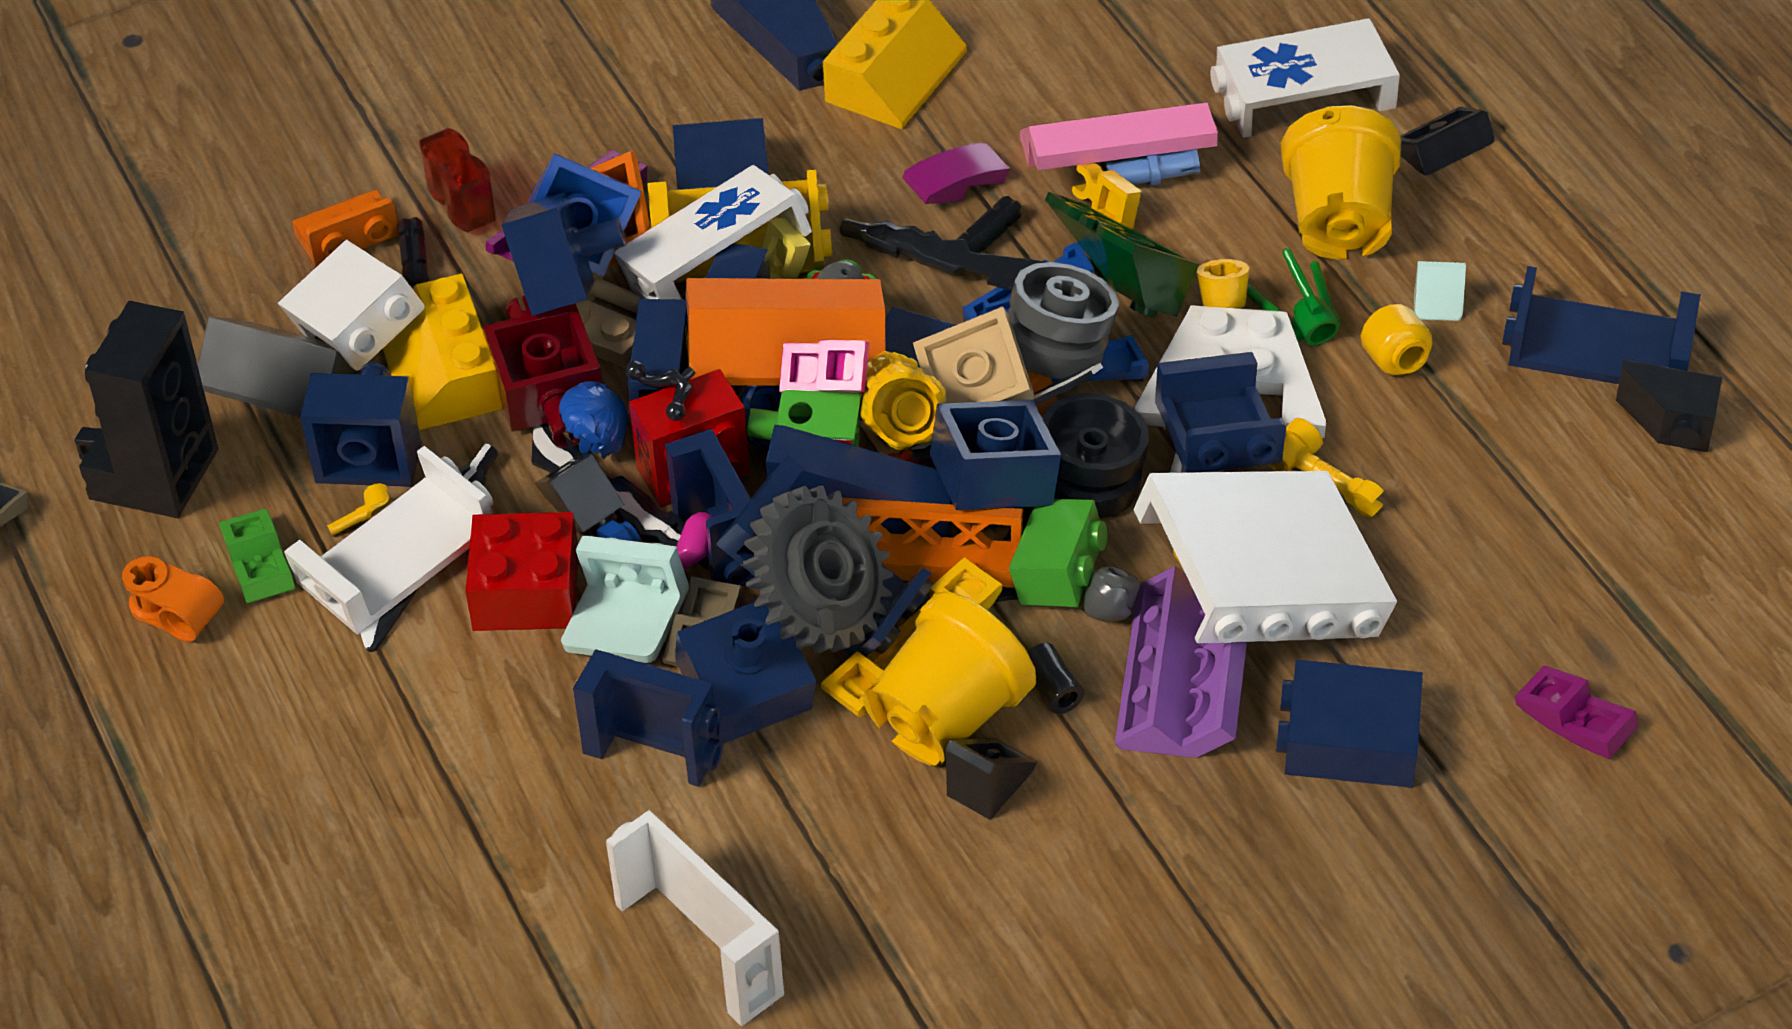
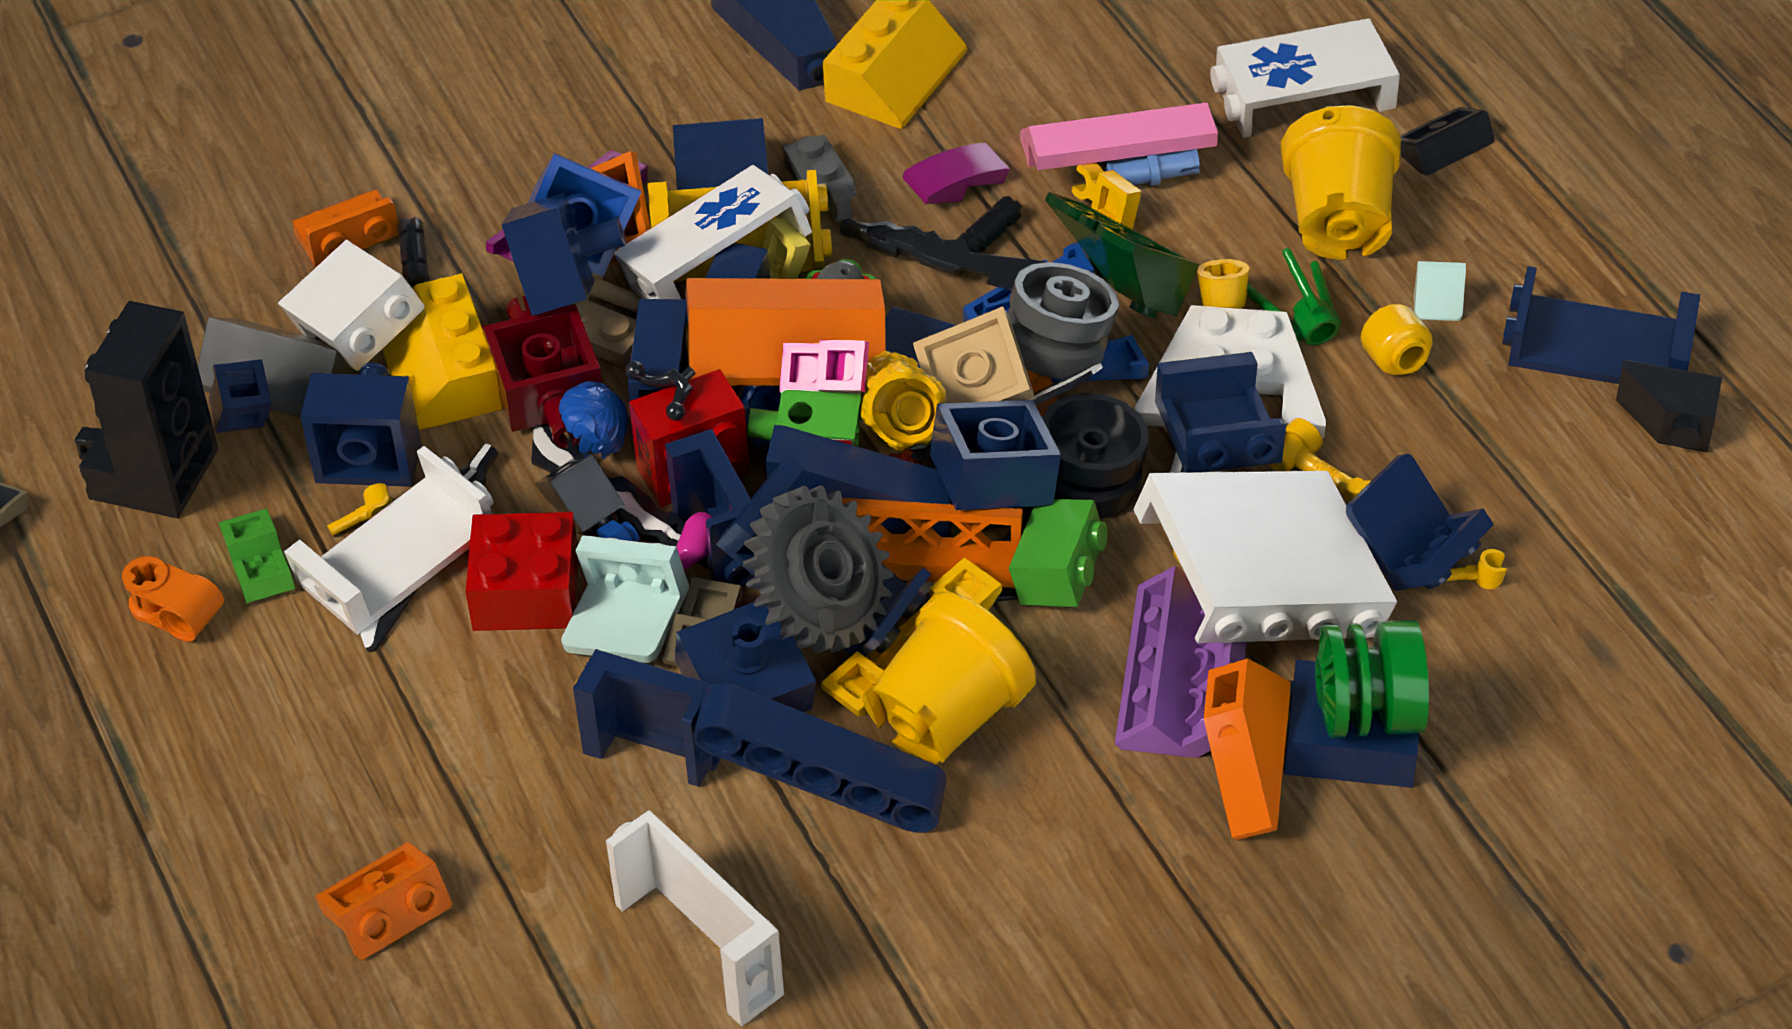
(239, 396): none -> dark blue brick
(386, 899): none -> orange bracket
(458, 180): clear red brick -> none
(819, 155): none -> dark grey hinge
(820, 758): none -> dark blue beam
(984, 773): black slope -> none
(1054, 678): black piece -> none
(1111, 594): dark grey piece -> none
(1247, 740): none -> orange slope
(1380, 678): none -> green wheel
(1411, 528): none -> dark blue bracket
(1486, 572): none -> yellow hand
(1567, 708): magenta slope -> none

